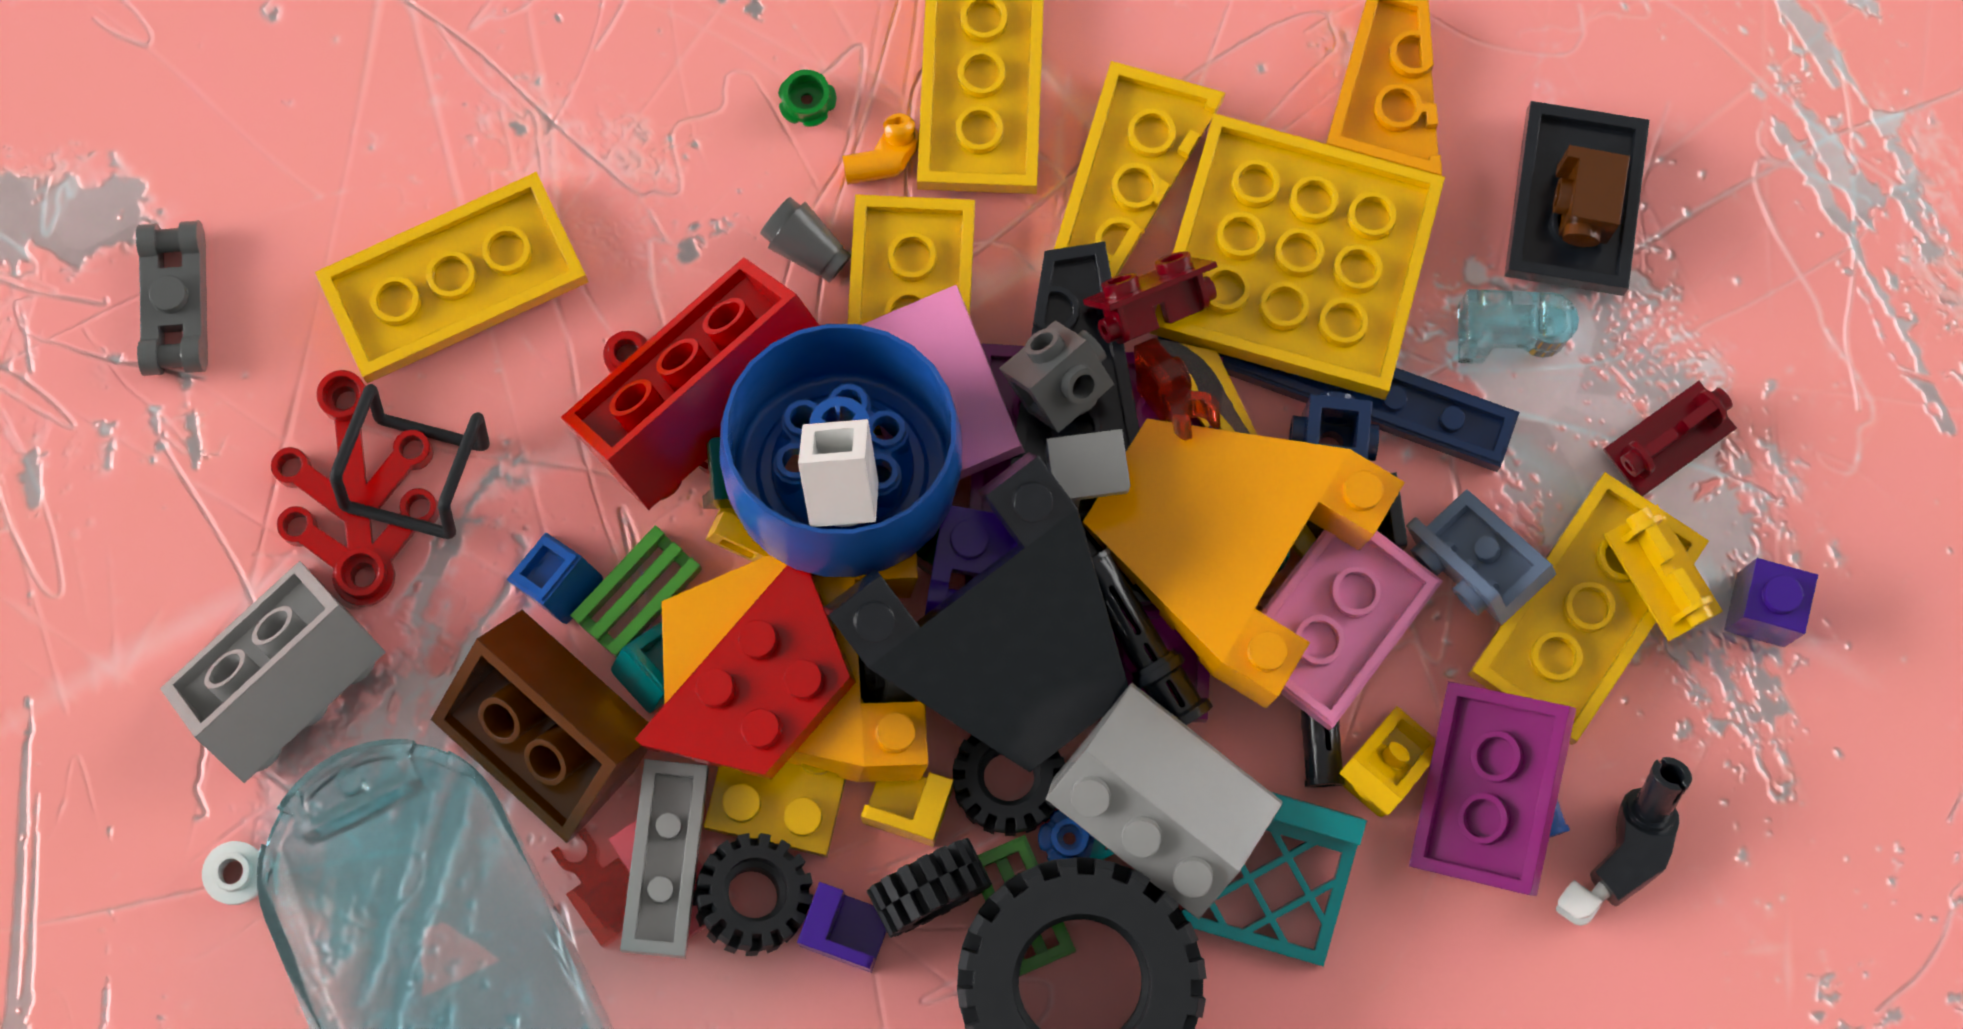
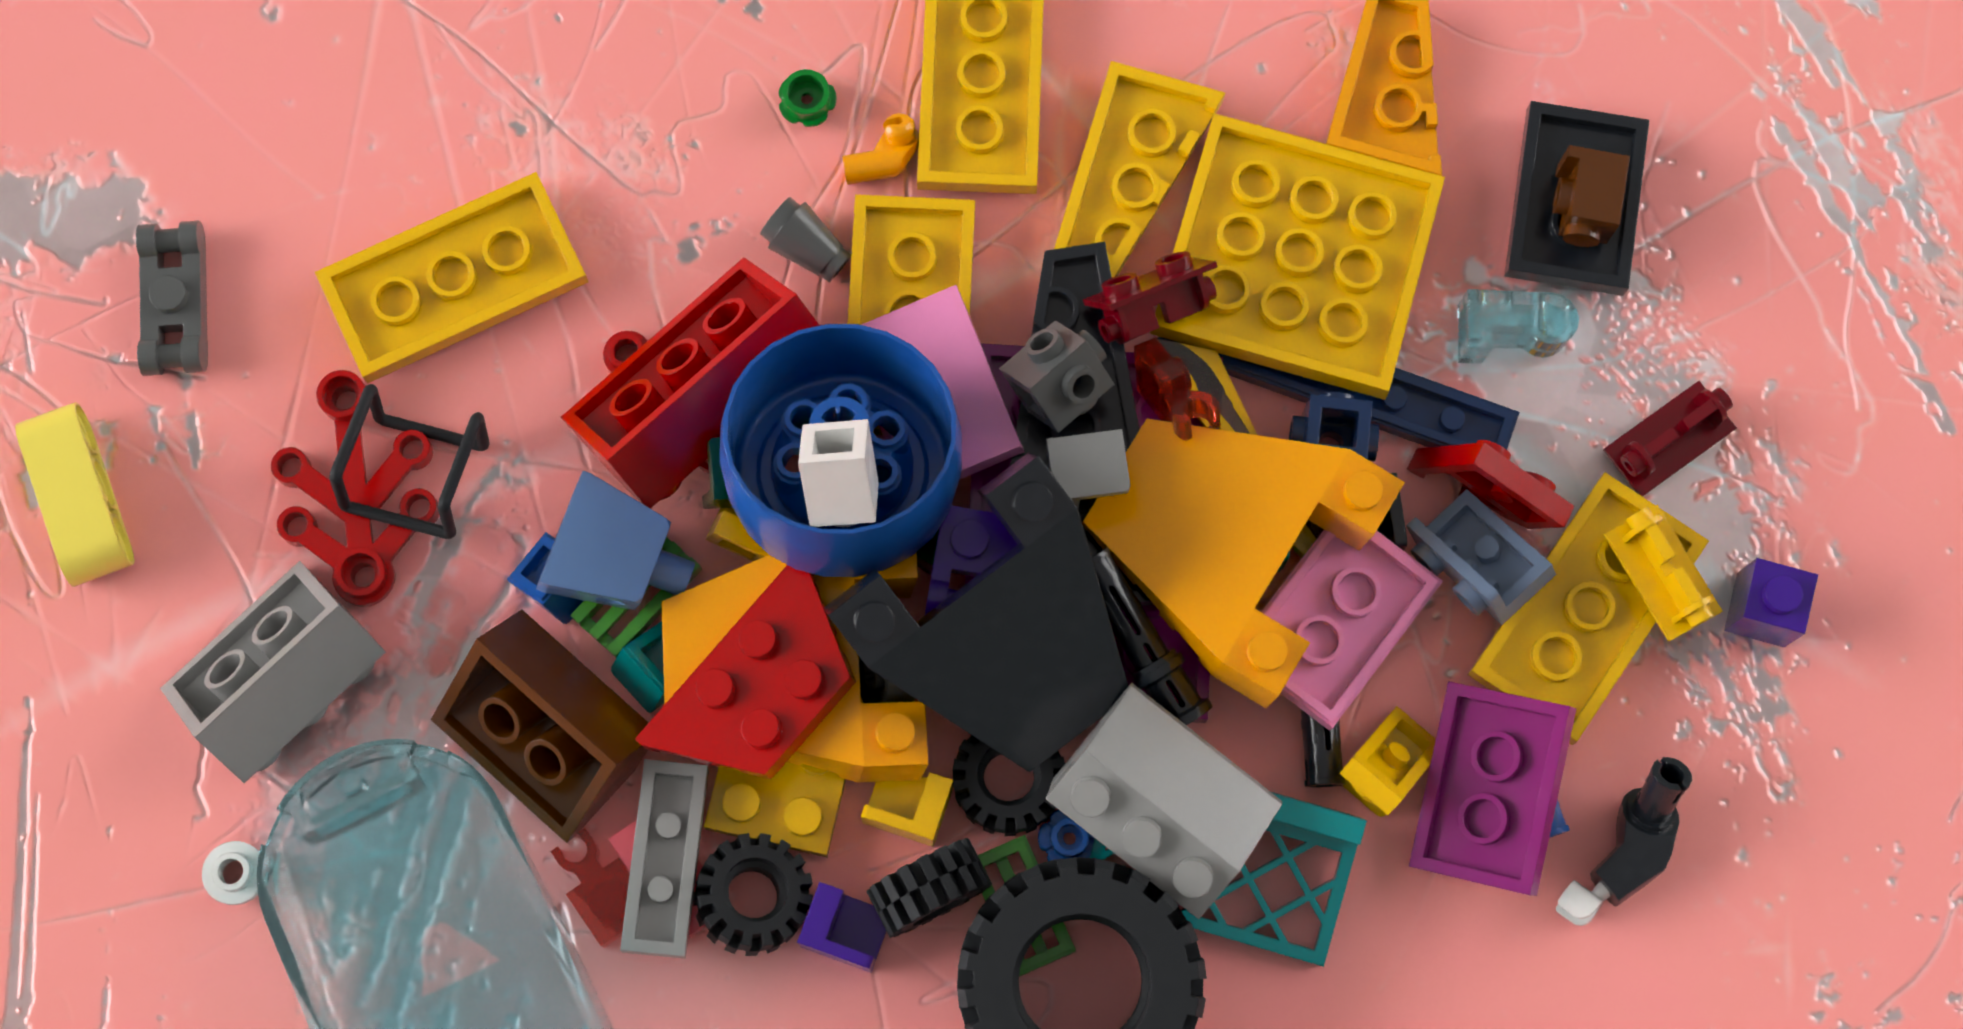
(74, 494): none -> light yellow beam
(611, 549): none -> medium blue torso
(1496, 482): none -> red wing

